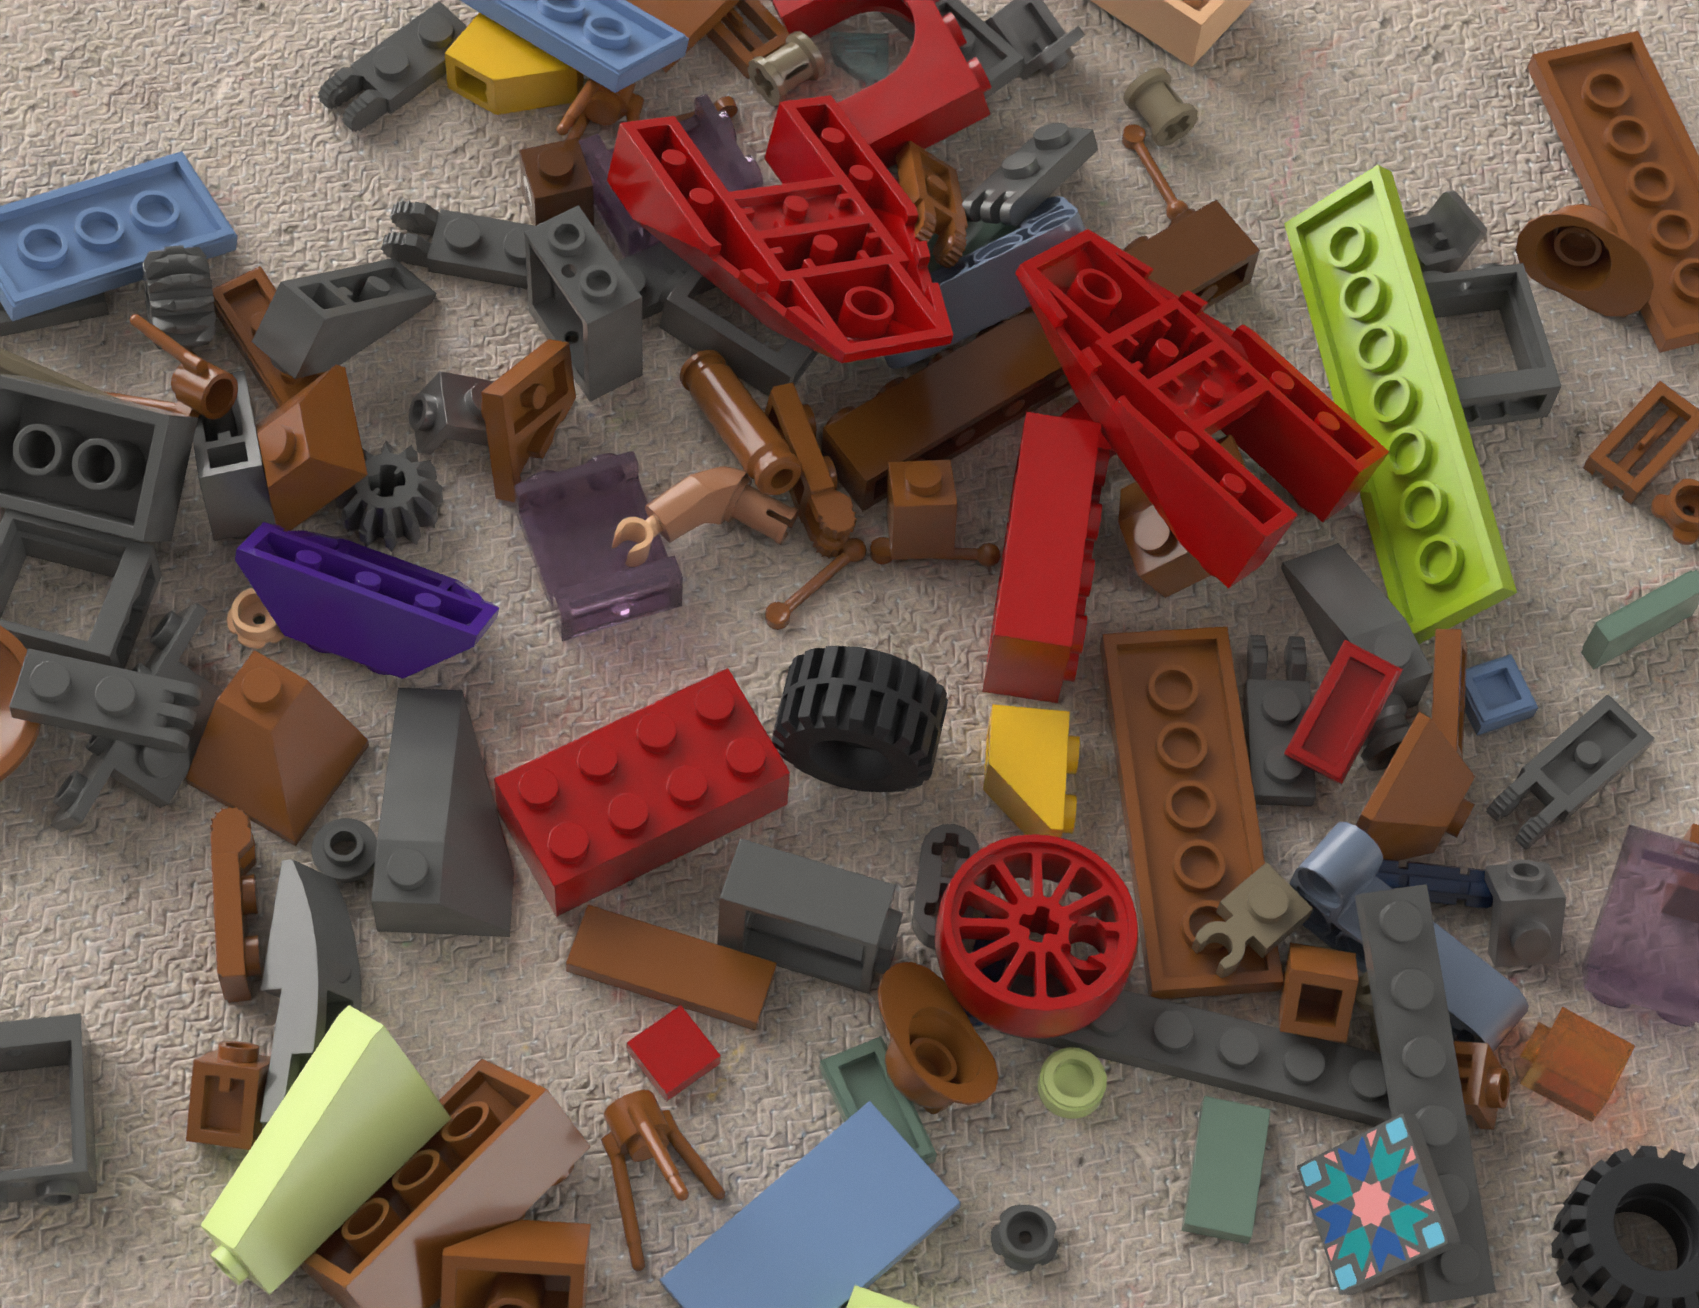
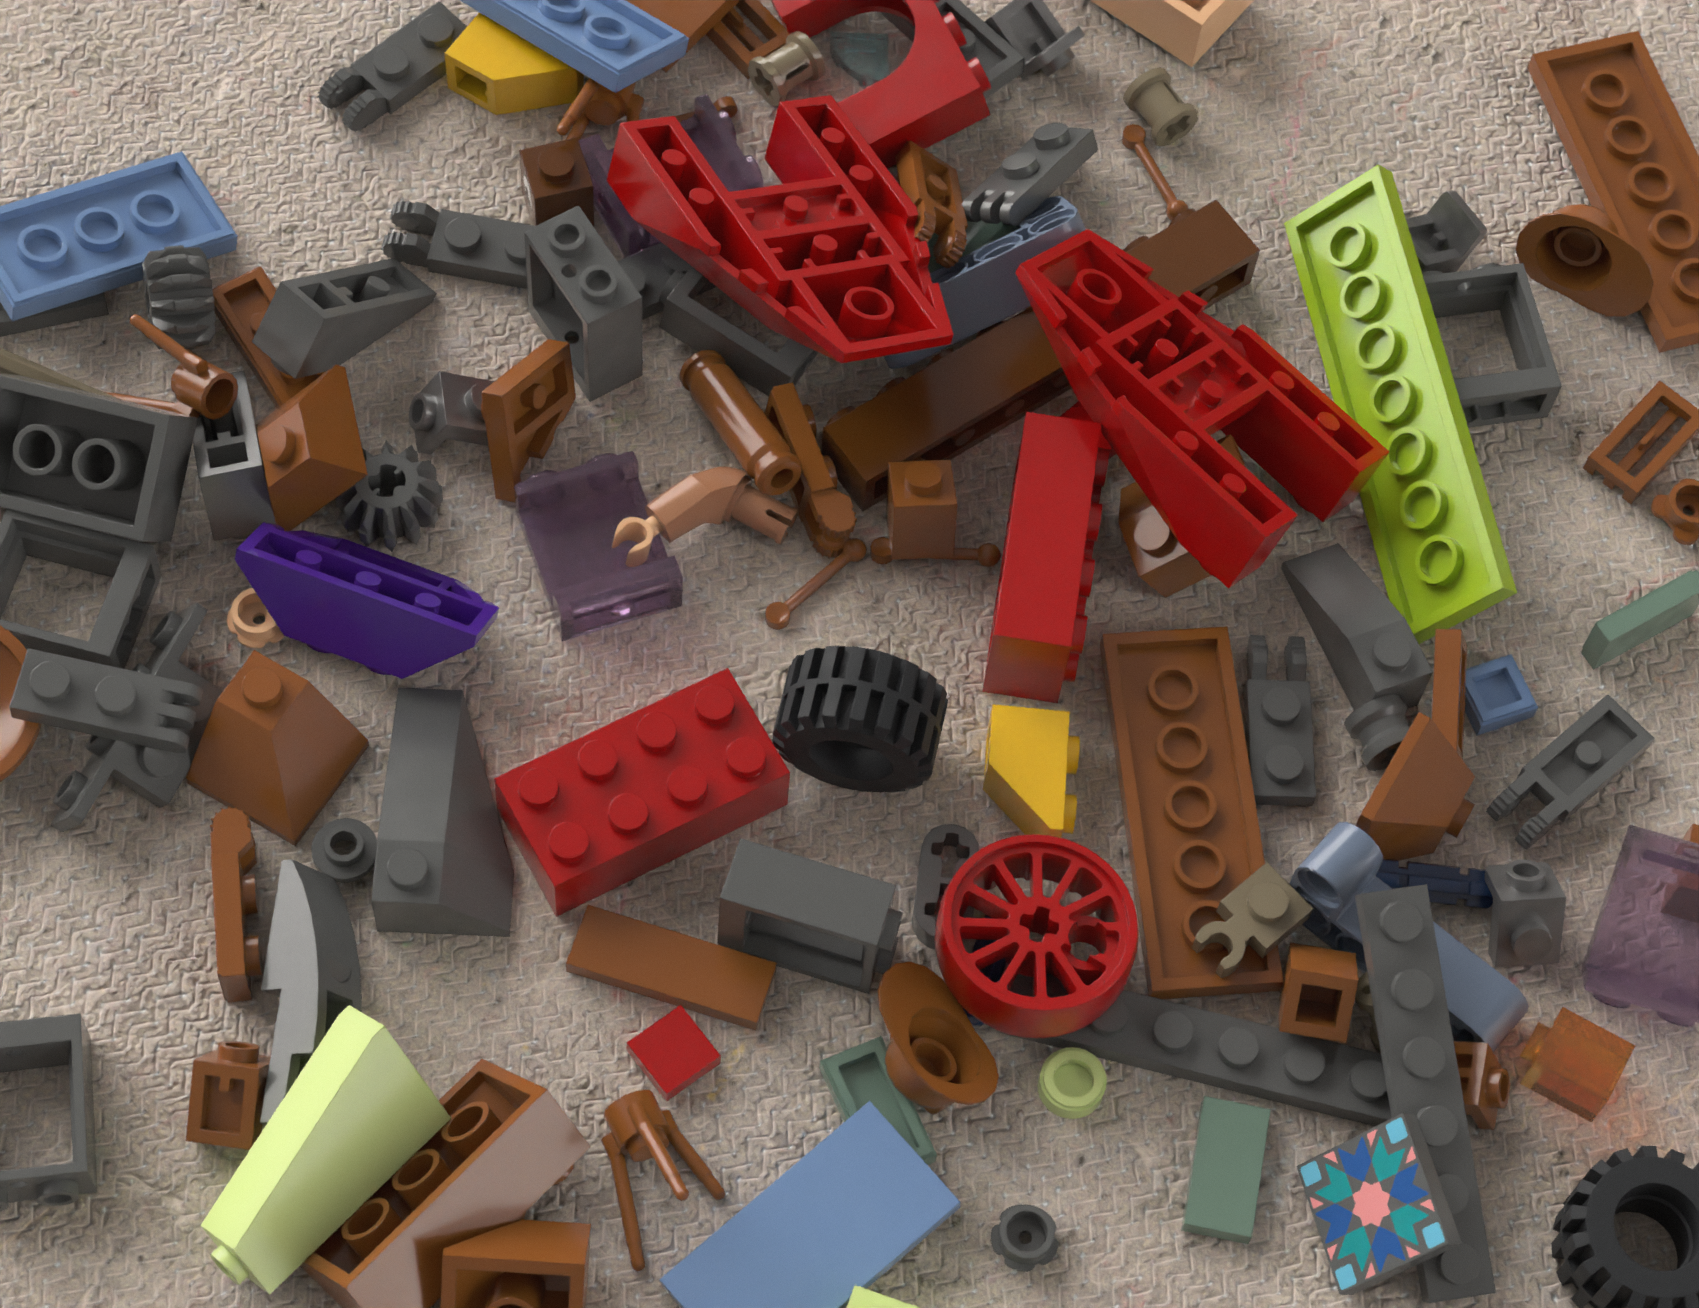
(1343, 712): red tile -> none

